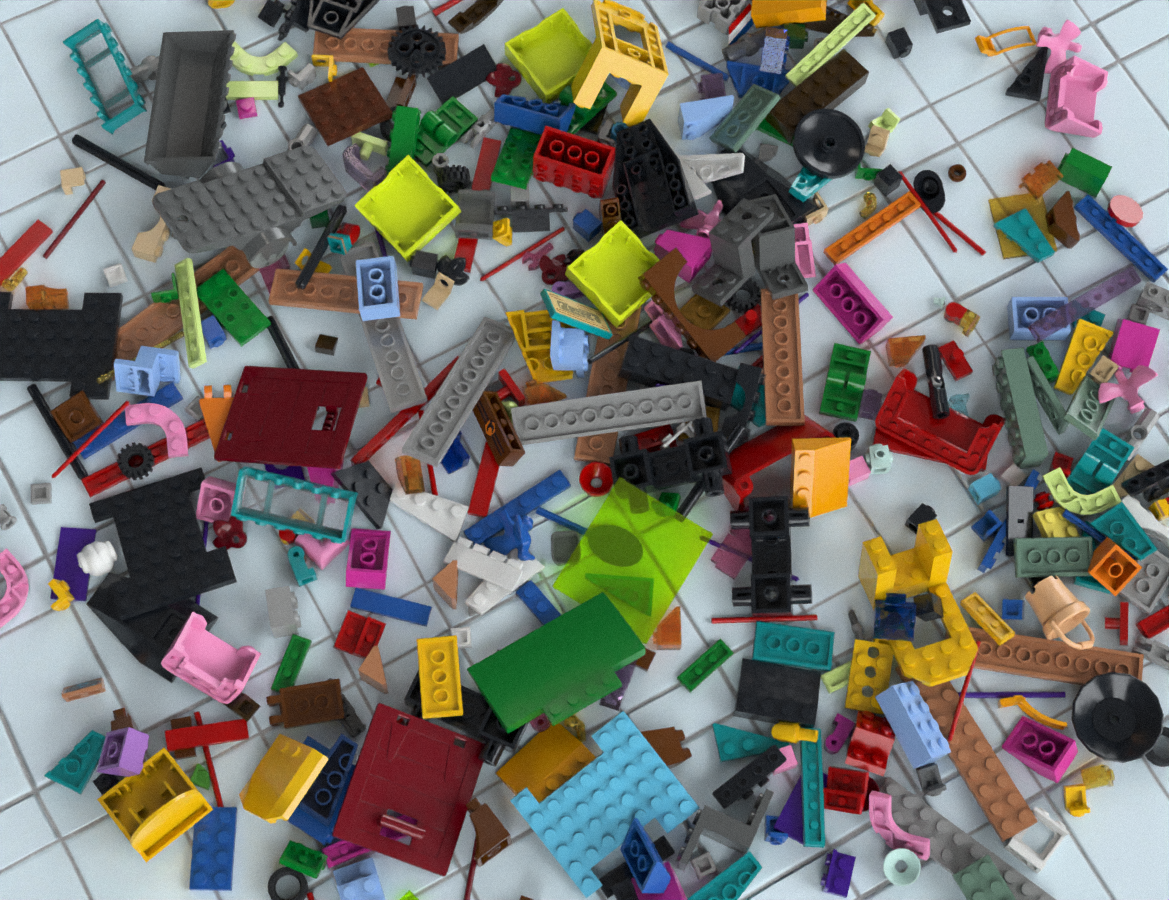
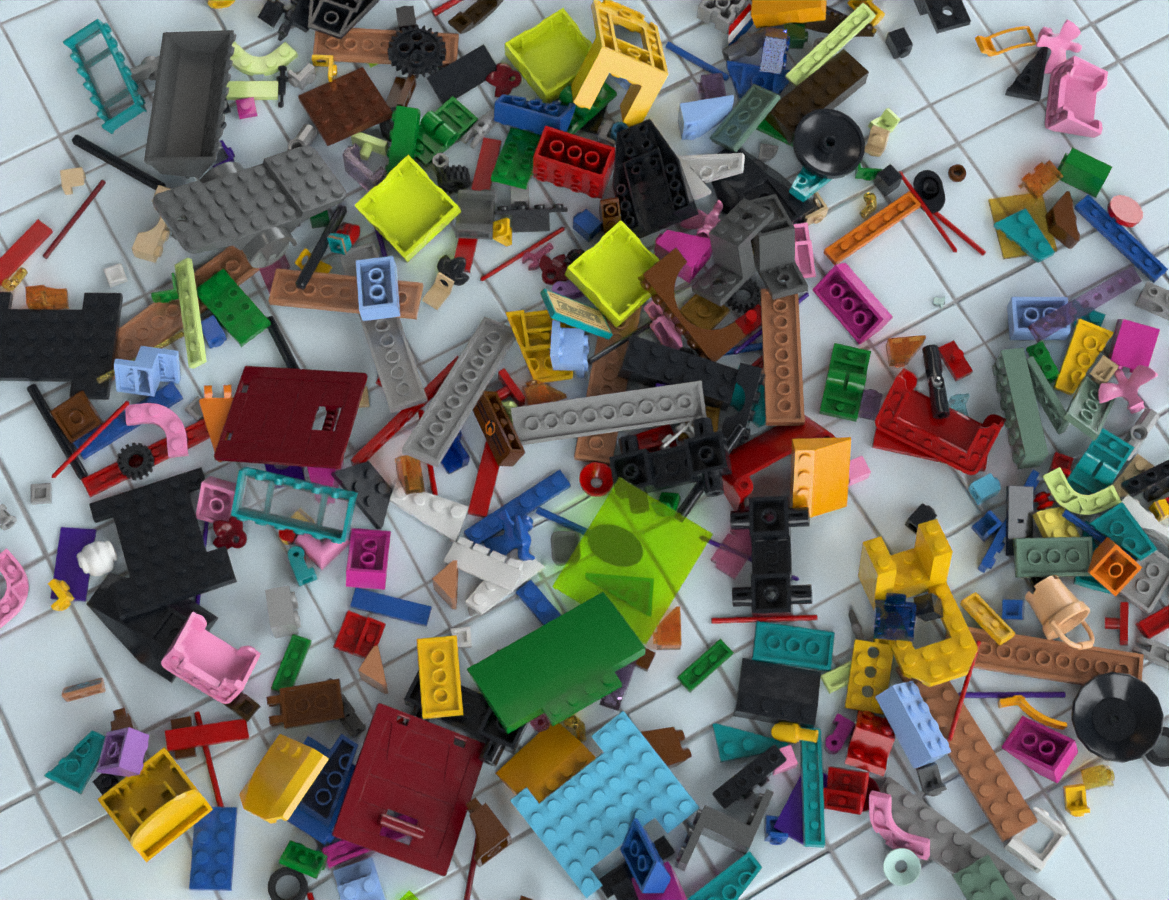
(201, 777): bright green tile -> none
(326, 344): dark brown slope -> none
(424, 264): black brick -> none
(703, 865): light grey tile -> none
(838, 873): dark purple bracket -> none
(849, 430): black wheel -> none
(878, 459): light aqua brick -> none
(962, 317): leg -> none
(1013, 476): white tile -> none
(1138, 314): light grey tile -> none

